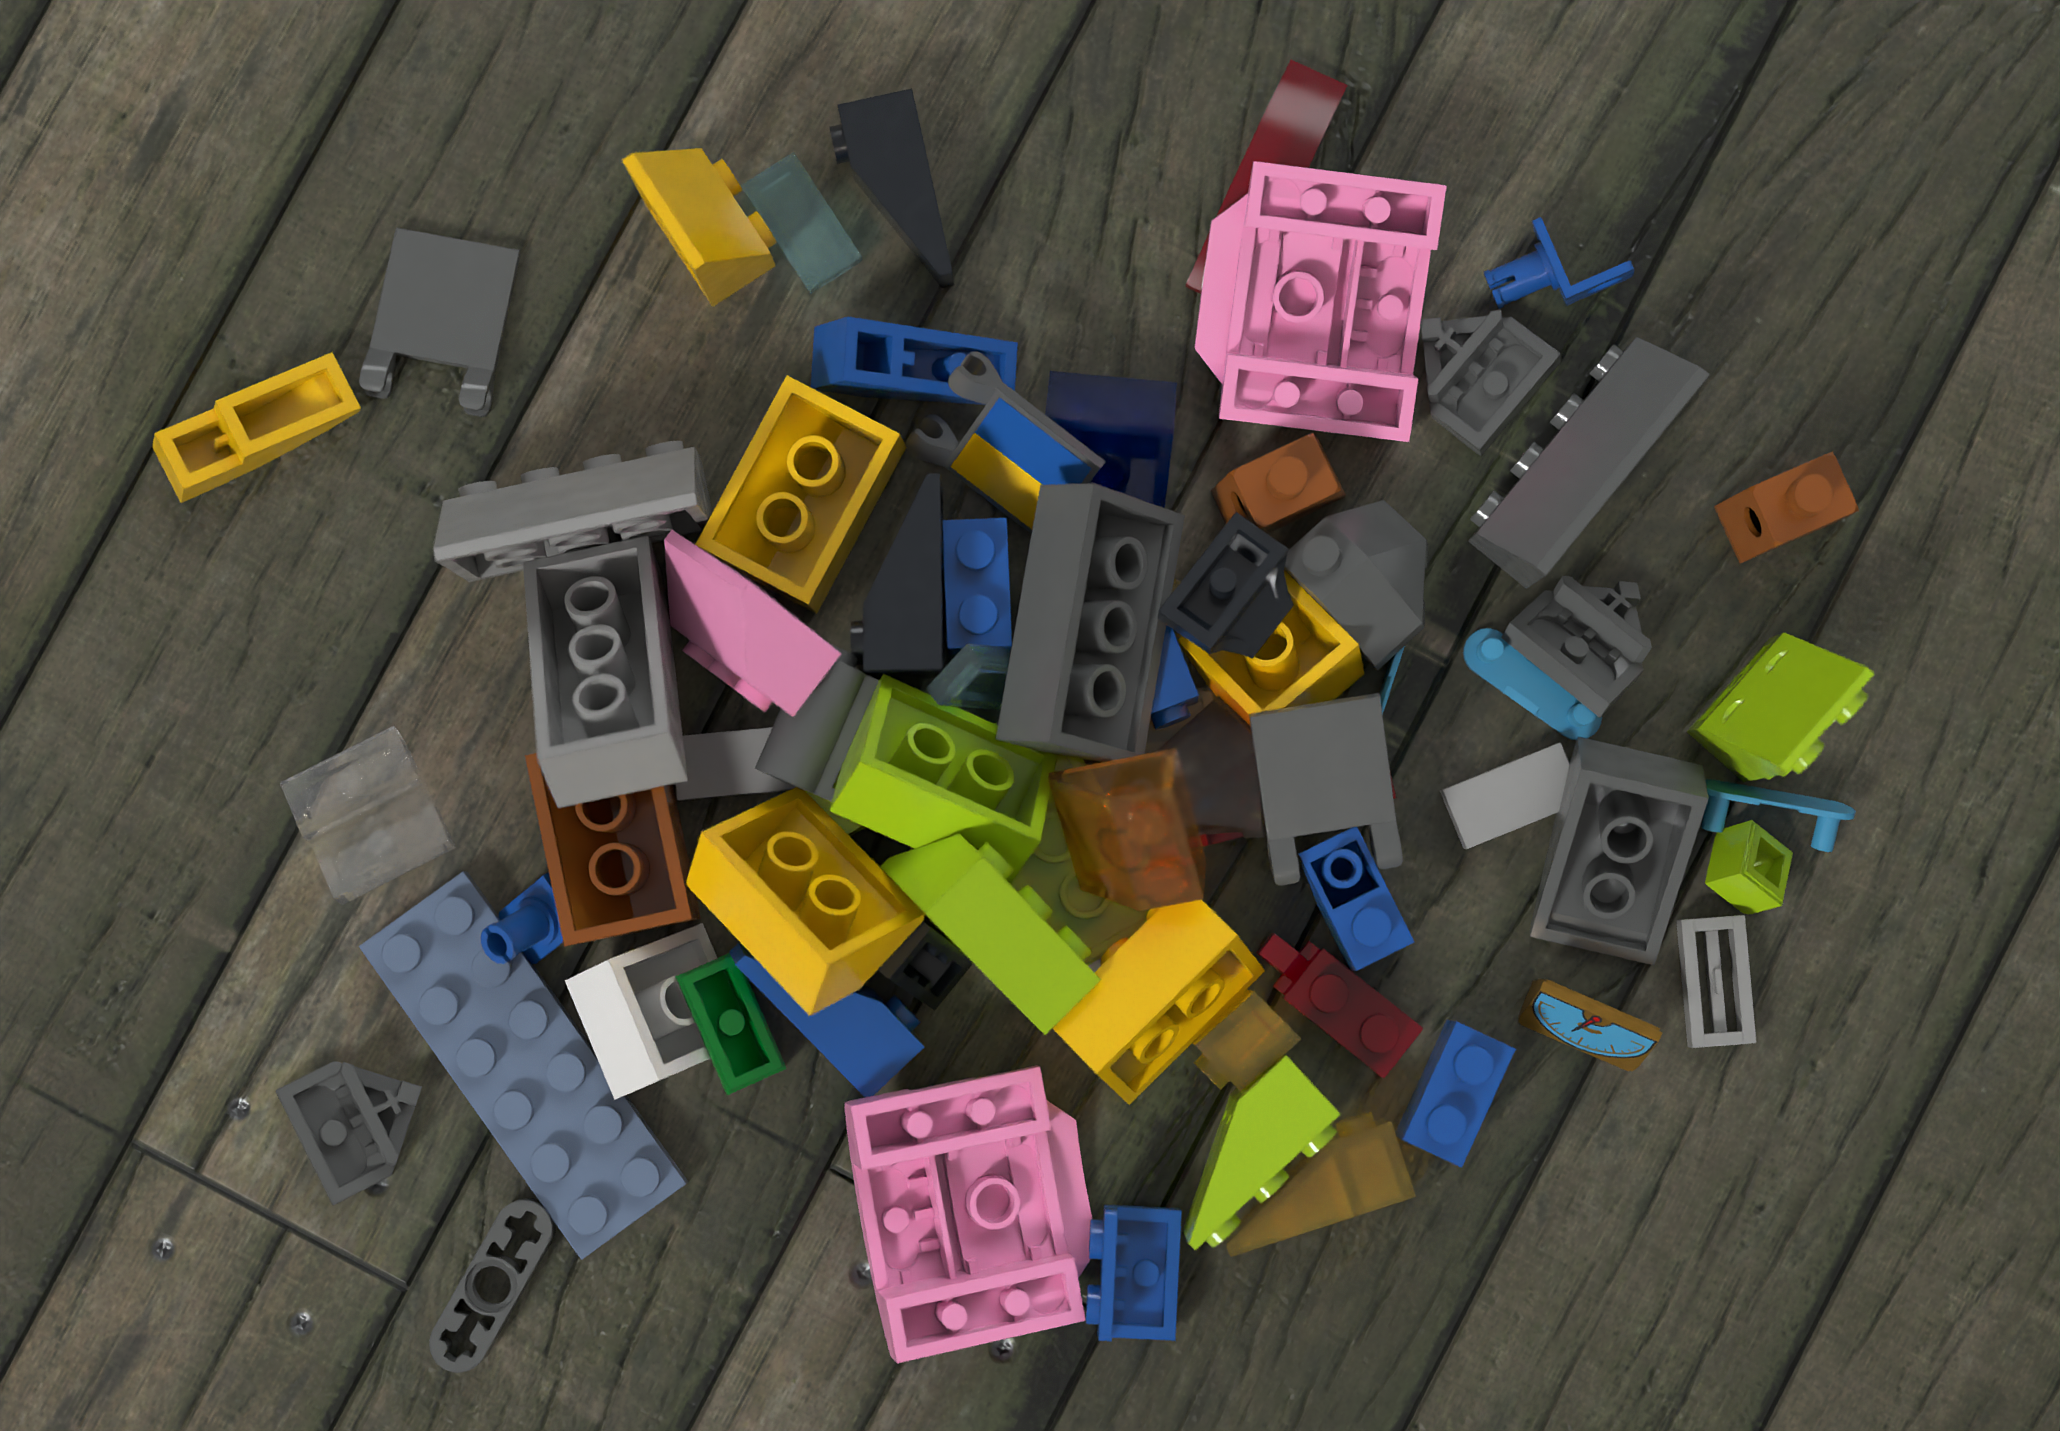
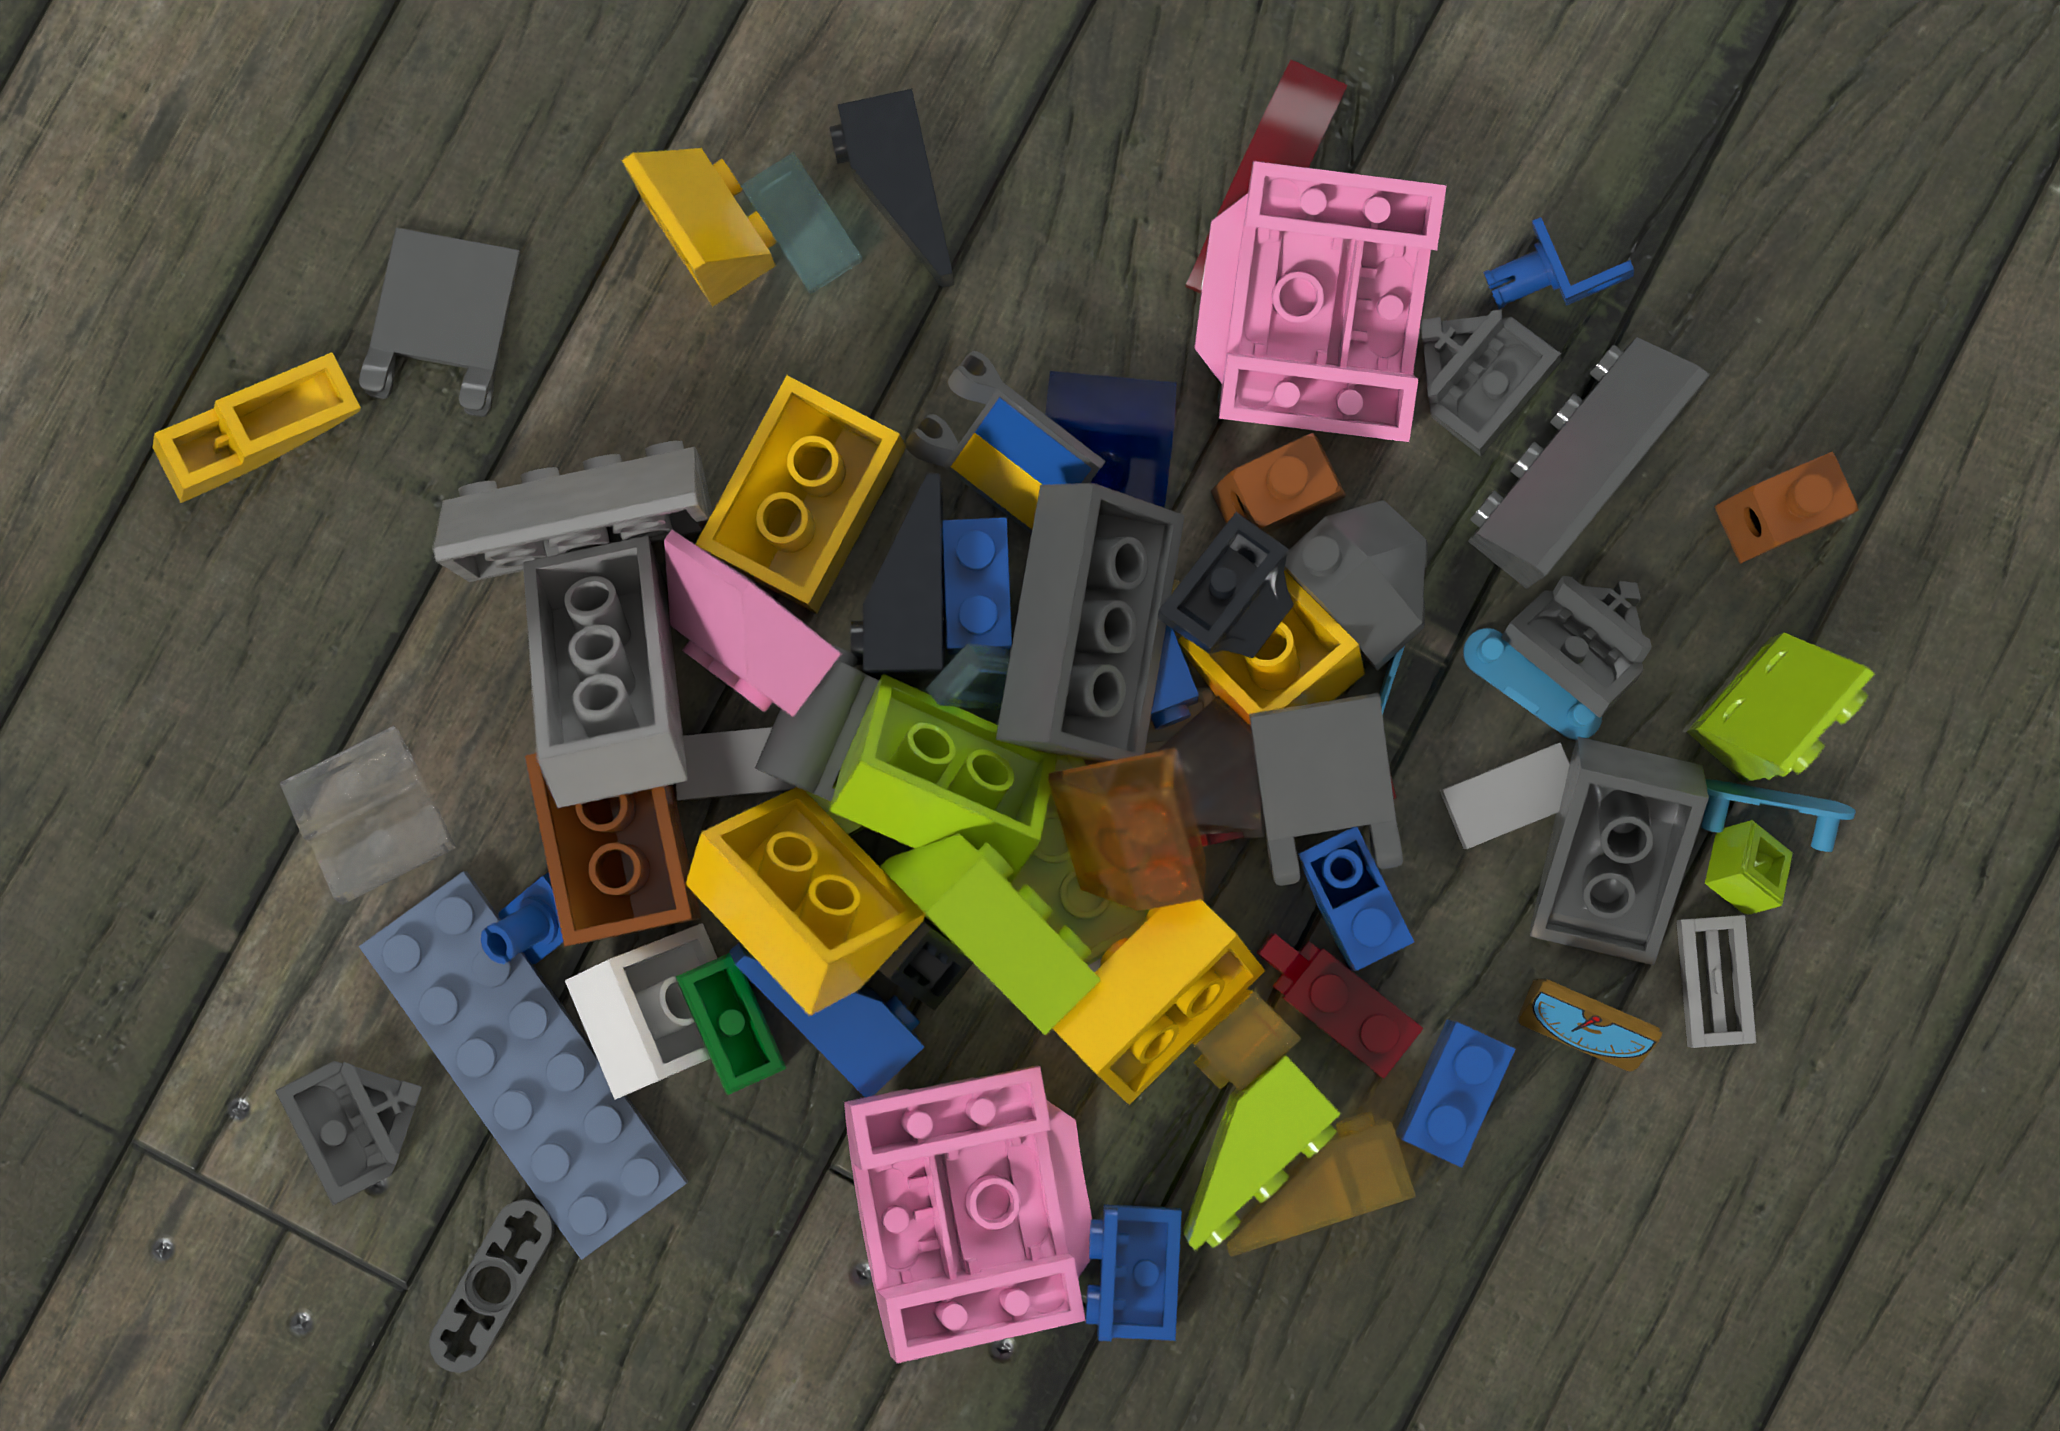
(899, 360): blue slope -> none

